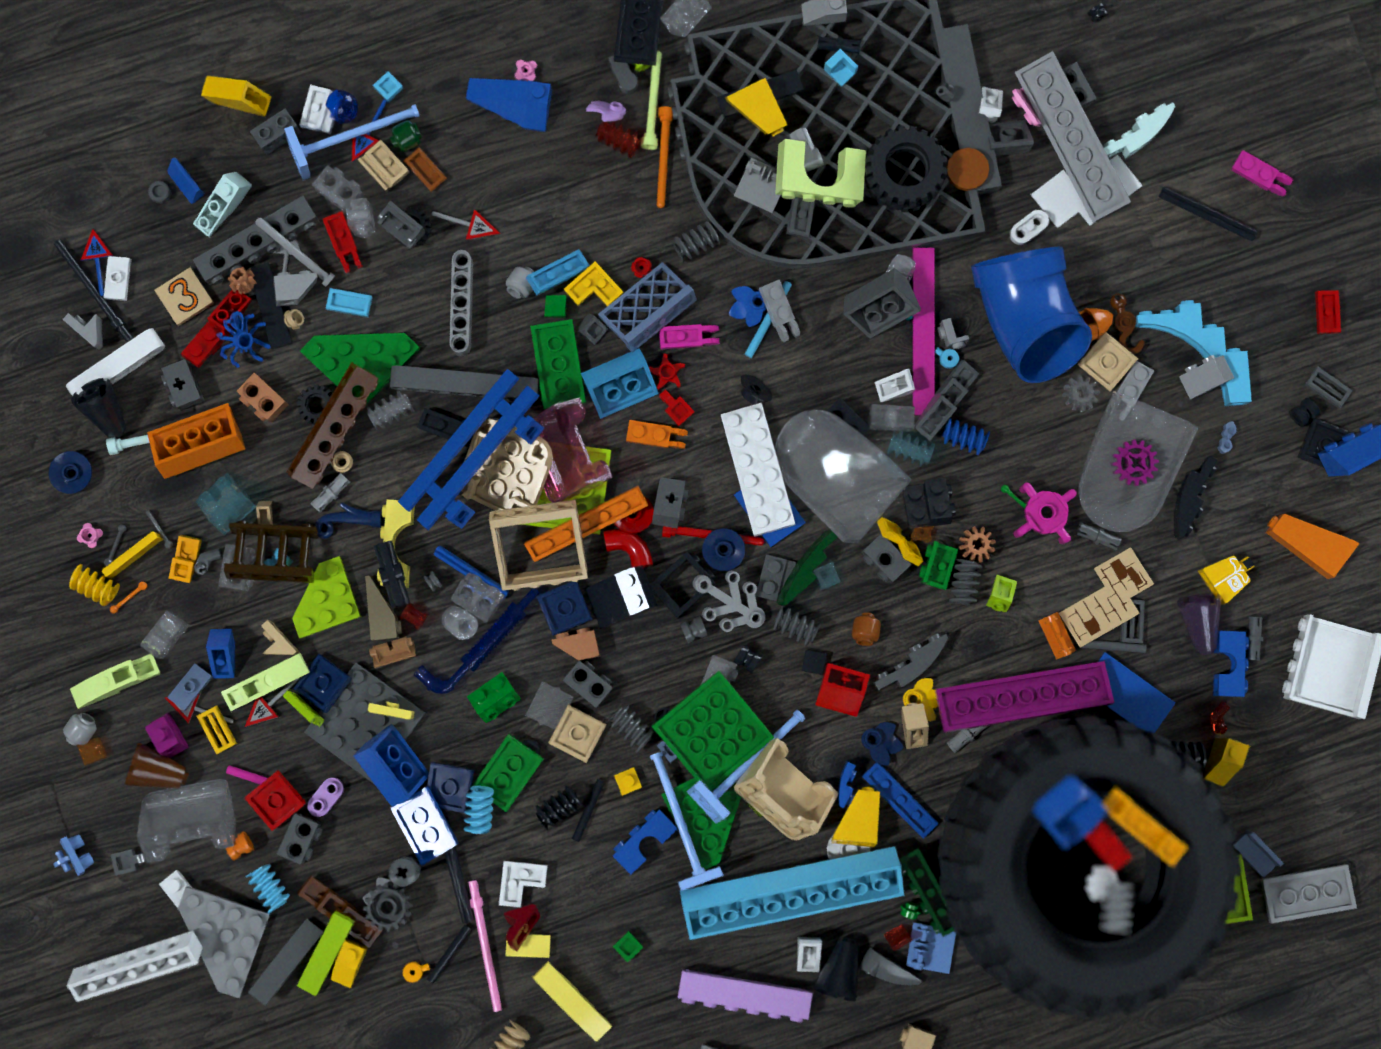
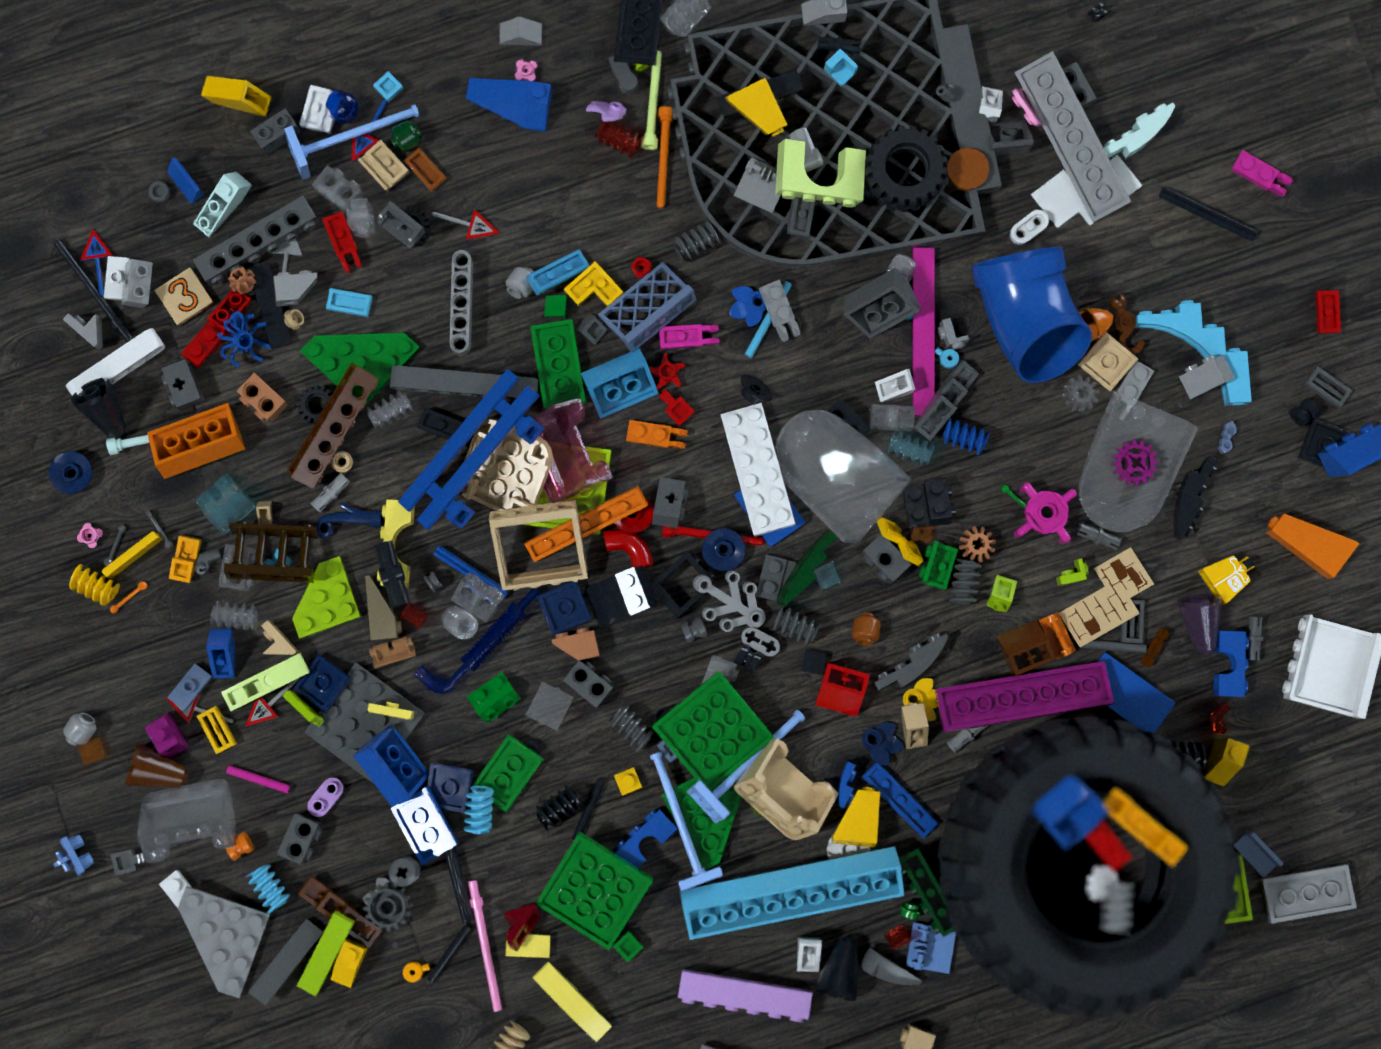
(113, 680): yellowish green slope -> none
(135, 966): white brick -> none
(137, 283): none -> light grey brick
(164, 634): clear brick -> none
(234, 616): none -> clear piece
(275, 800): red plate -> none
(295, 251): light grey bar -> none
(518, 875): white plate -> none
(520, 32): none -> light grey slope
(577, 733): tan tile -> none
(594, 891): none -> green plate
(762, 637): none -> light grey beam
(1025, 648): none -> reddish brown slope
(1071, 577): none -> lime bracket
(1155, 647): none -> reddish brown axle

